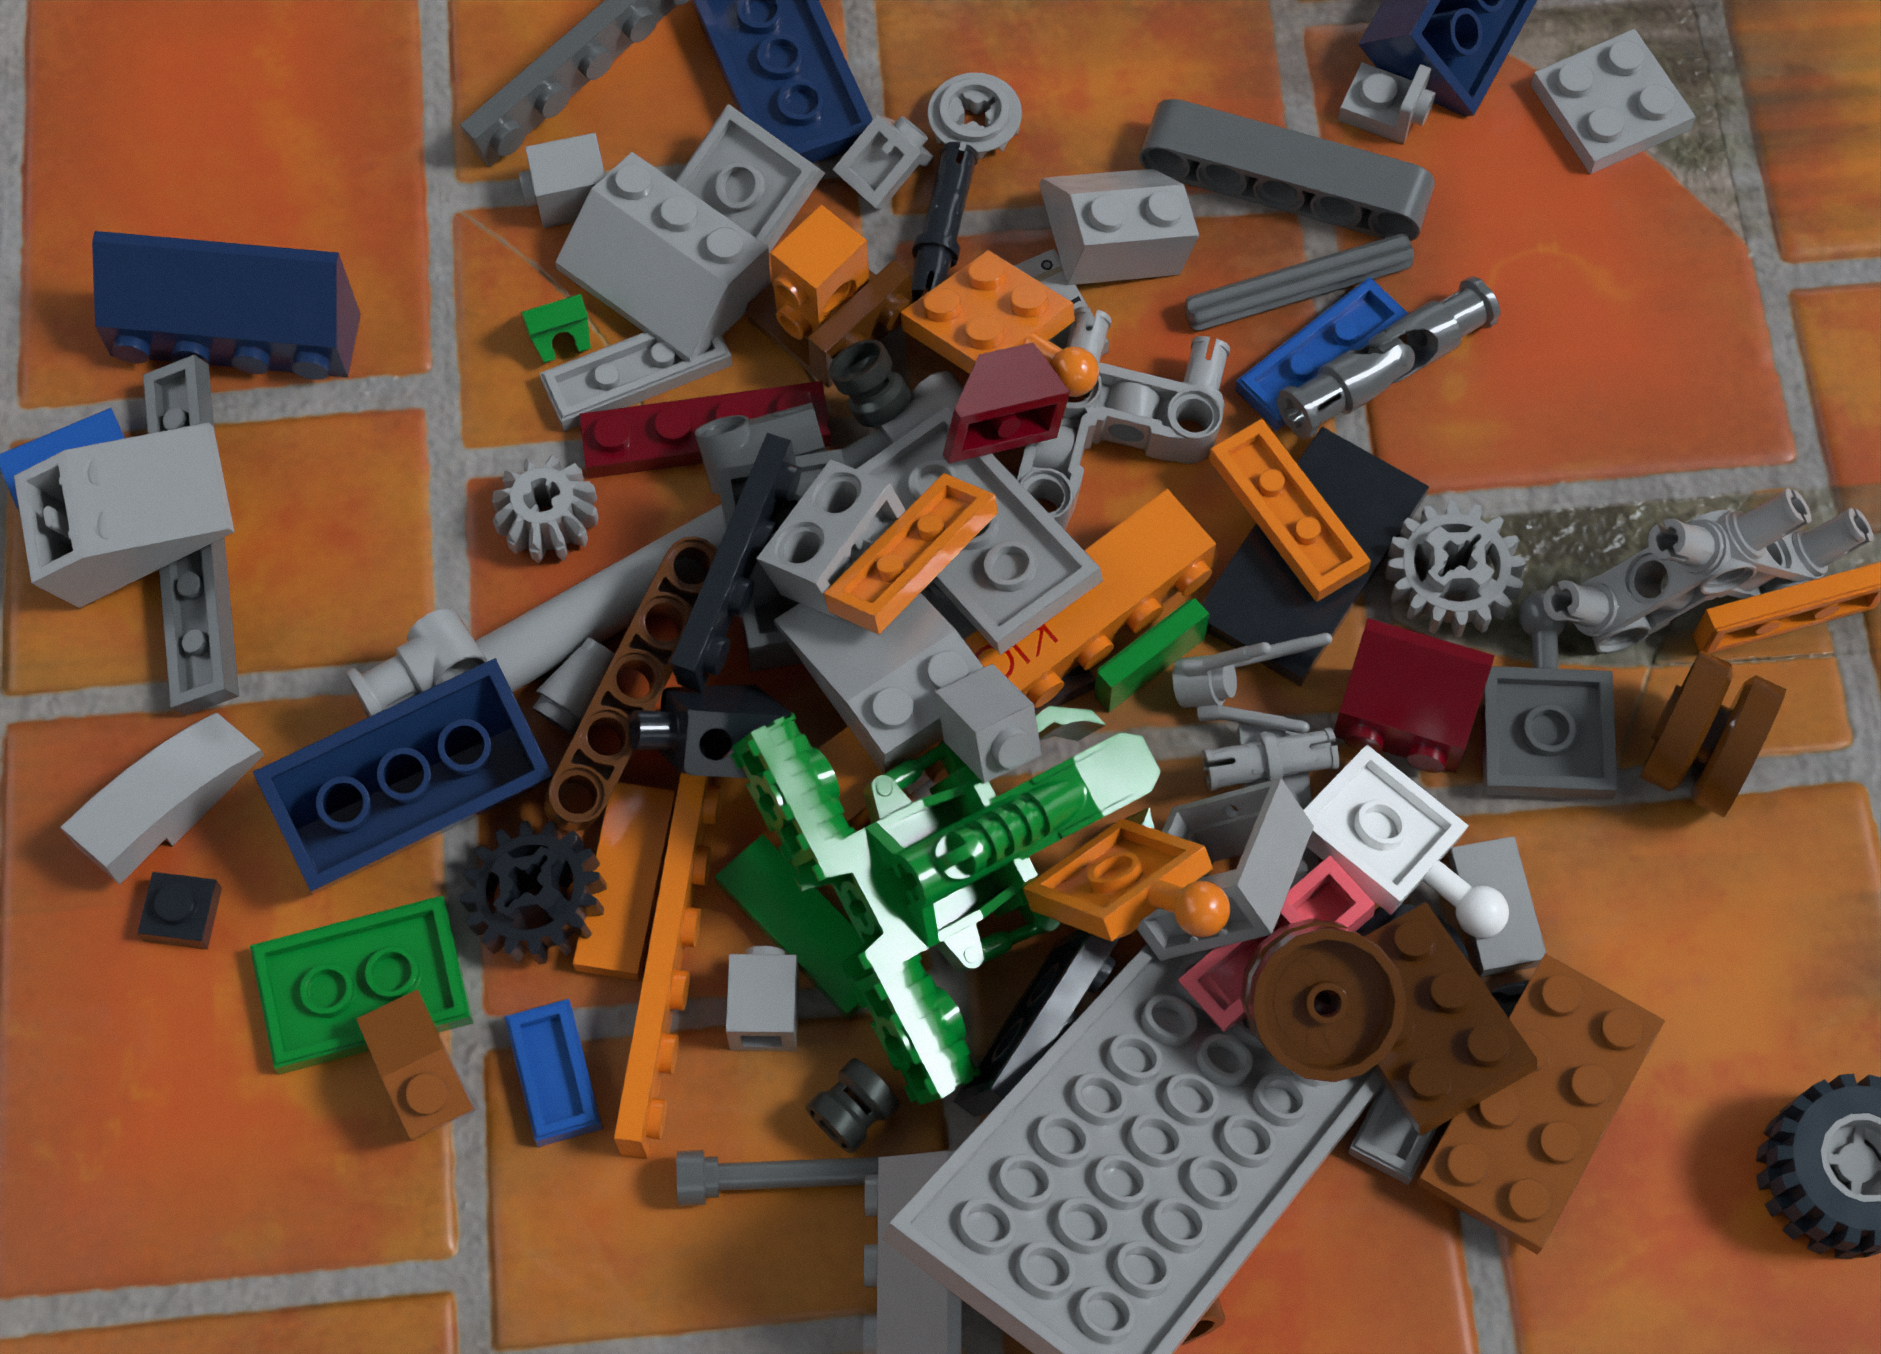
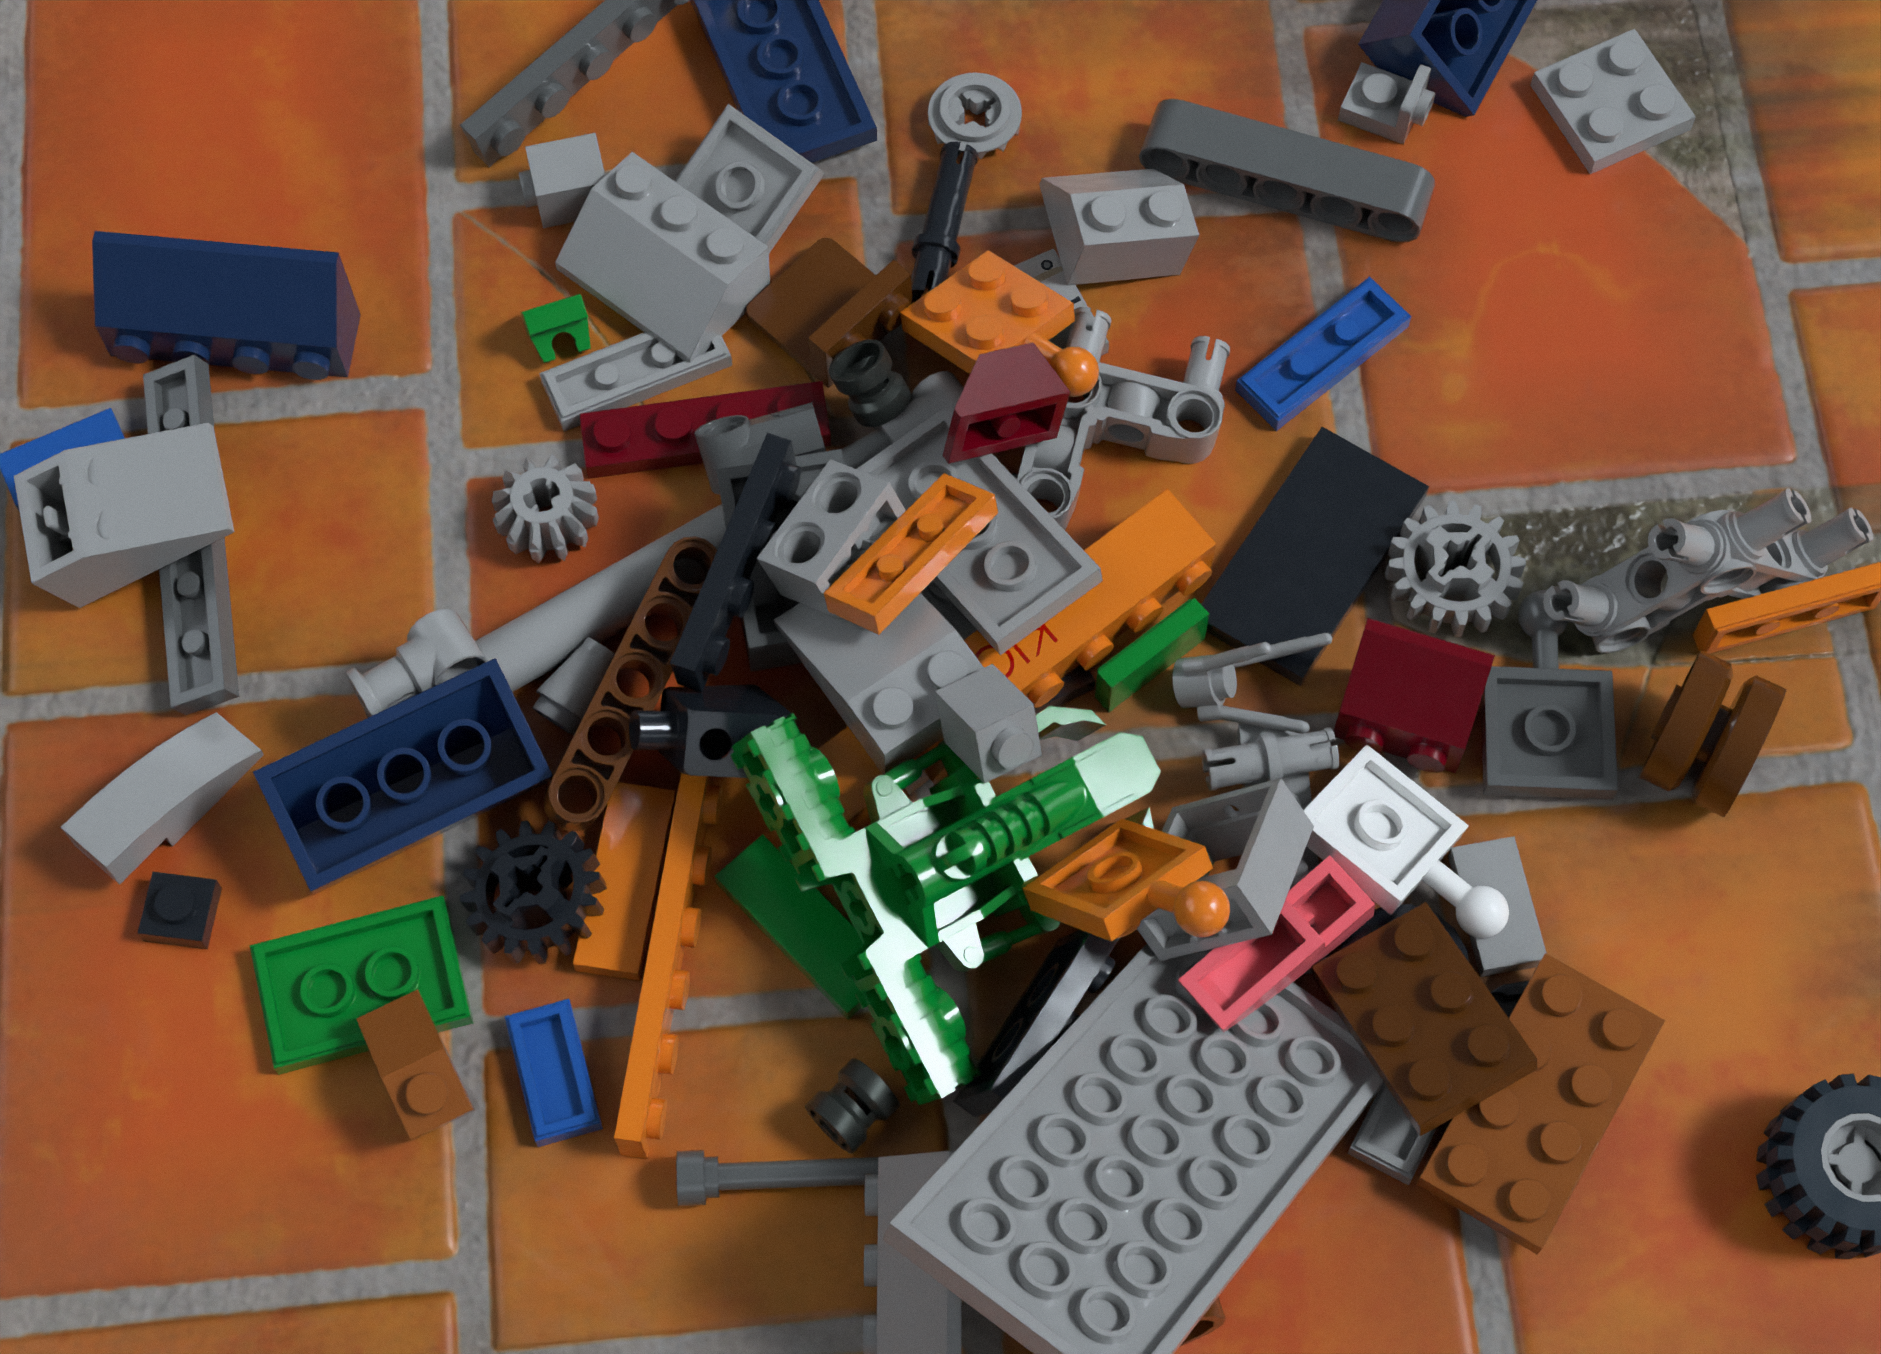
(762, 1000): light grey brick -> none
(817, 272): orange brick -> none
(883, 159): light grey bracket -> none
(1289, 510): orange plate -> none
(1298, 282): dark grey axle -> none
(1334, 1038): reddish brown wheel -> none
(1364, 373): dark grey piece -> none

